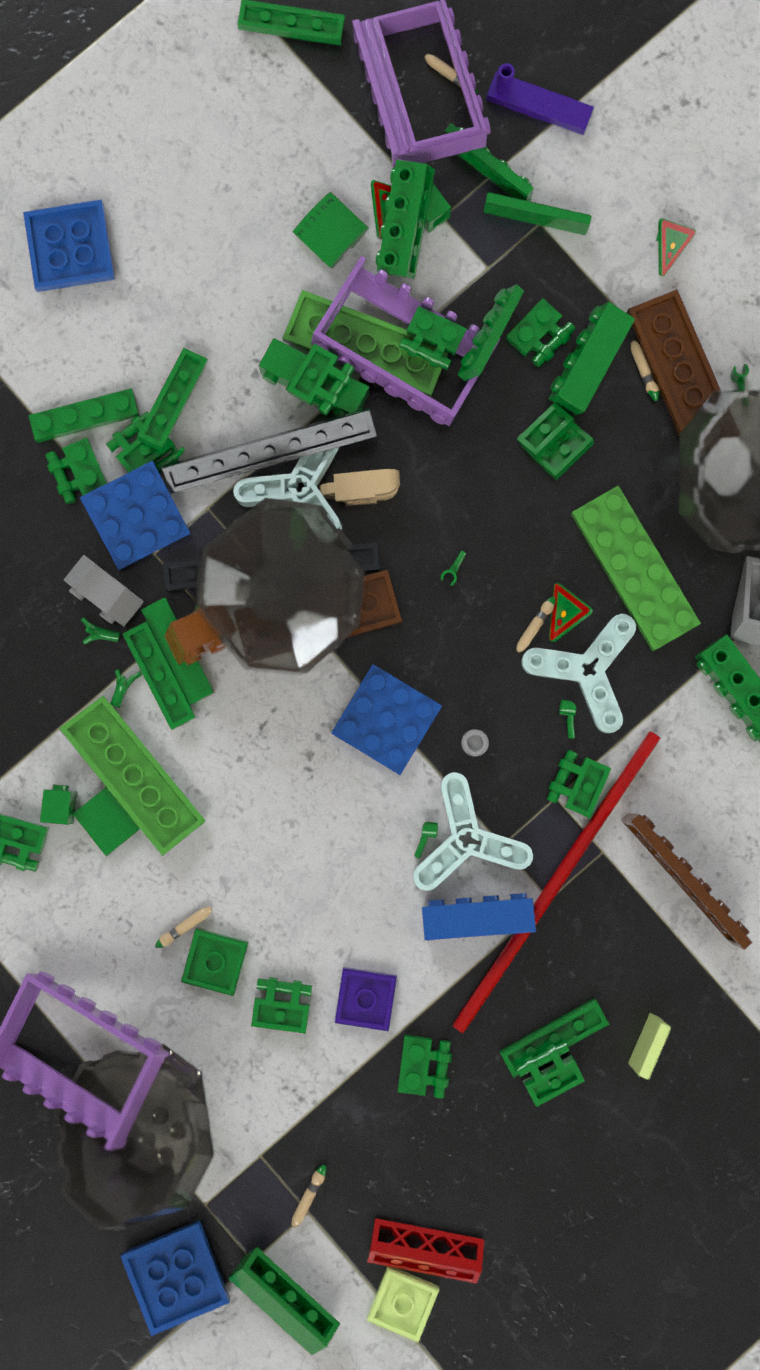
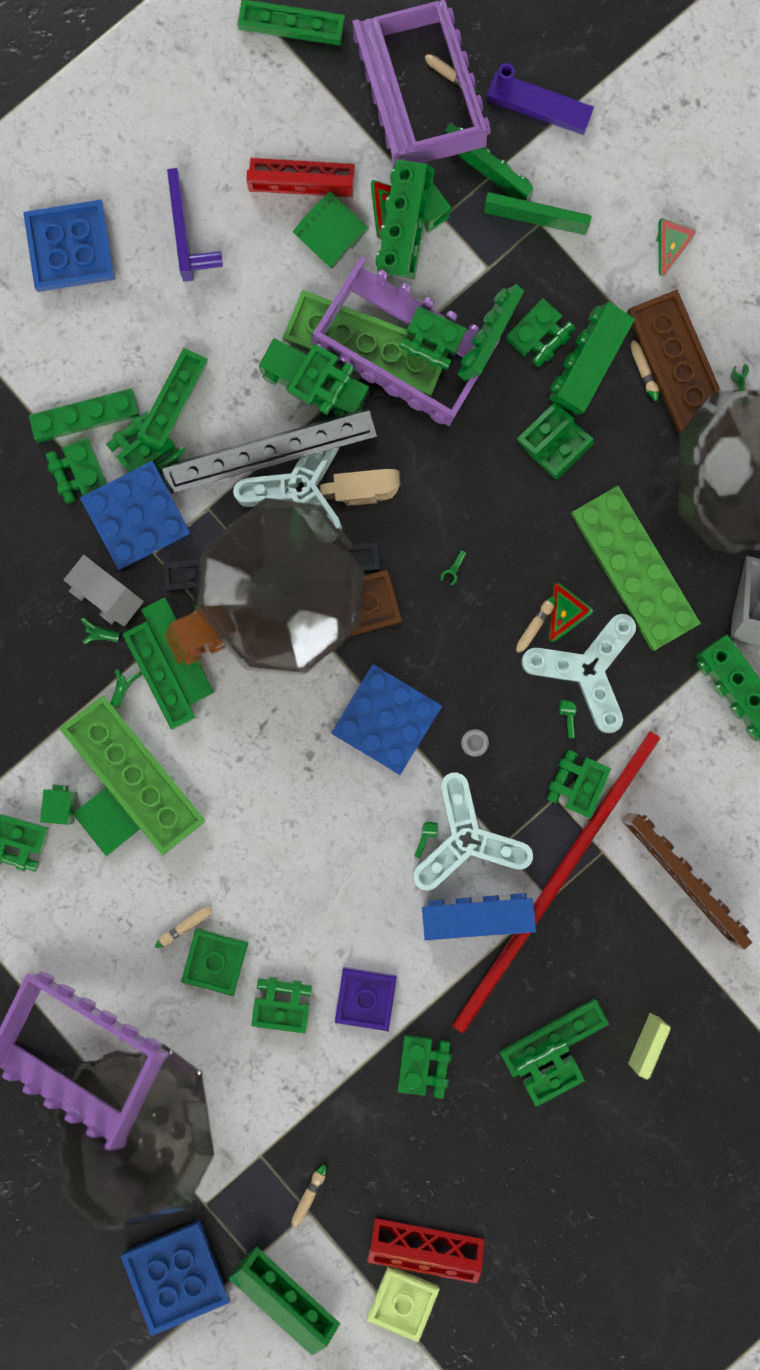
(187, 261): none -> dark purple piece
(300, 181): none -> red fence

